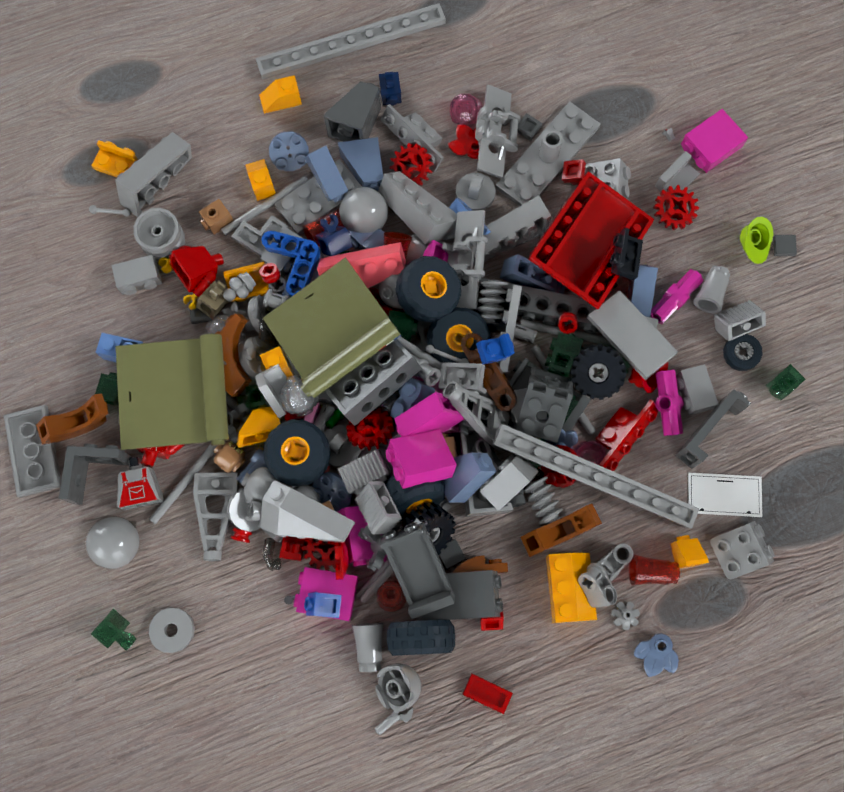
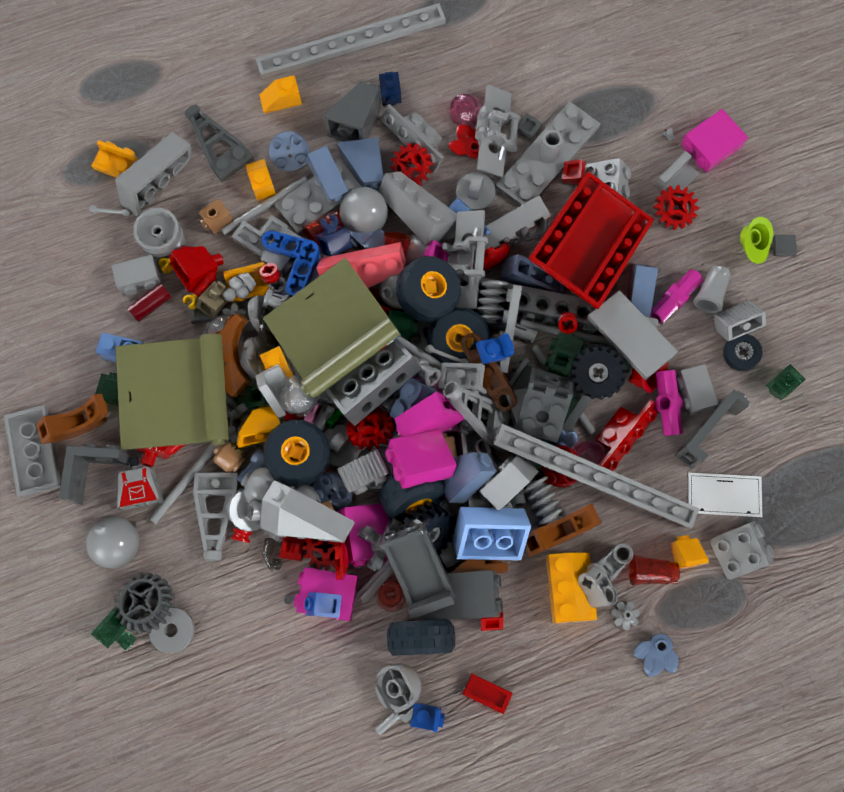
(128, 613): none -> dark grey gear
(149, 302): none -> dark red piece
(230, 161): none -> dark grey plate
(368, 646): light grey plant -> none
(378, 507): light grey brick -> none
(427, 717): none -> blue bracket
(490, 533): none -> light blue brick
(494, 257): none -> red dish
(626, 255): black bracket -> none

